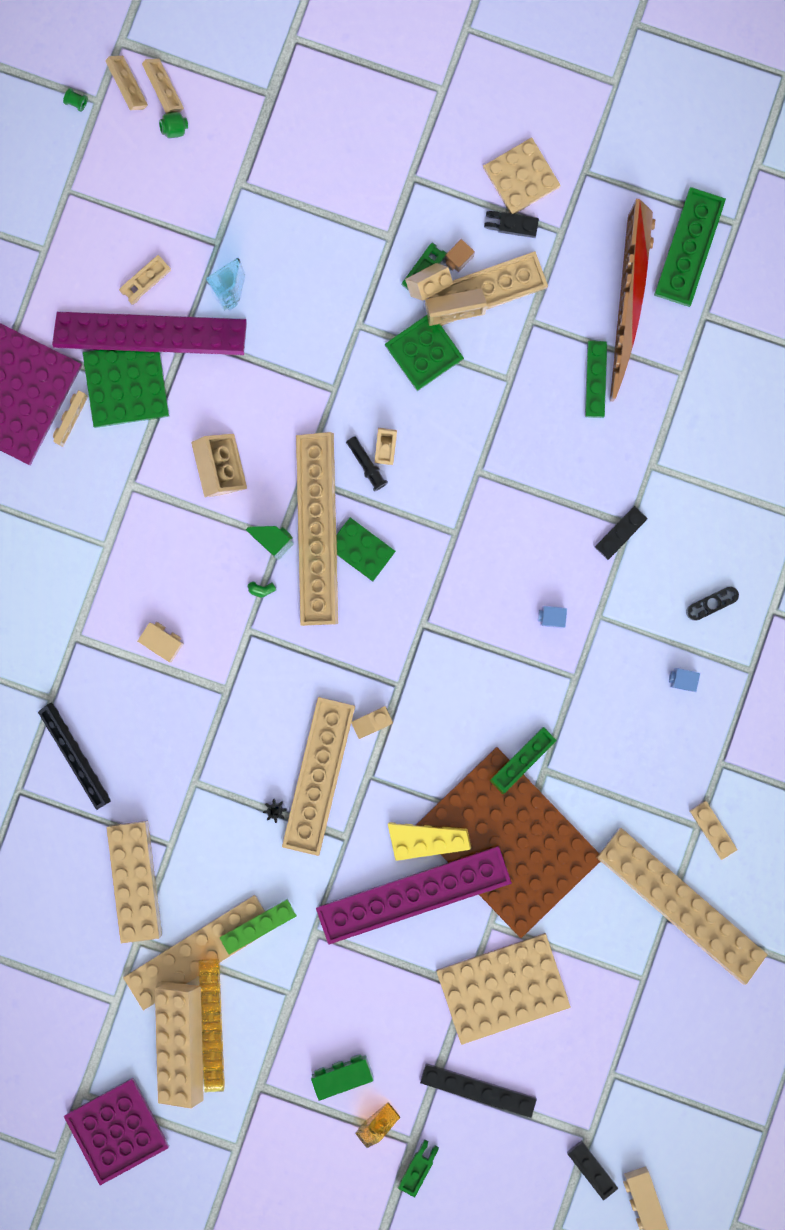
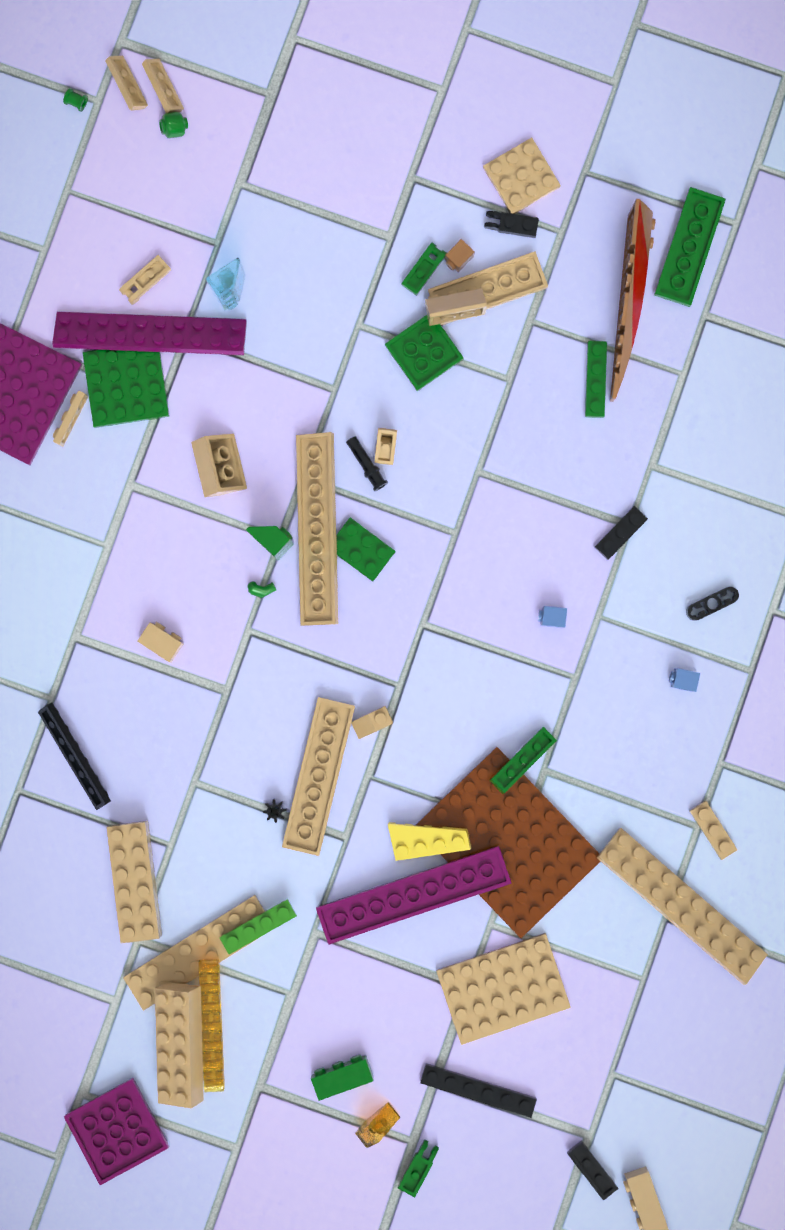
(429, 281): tan brick -> none

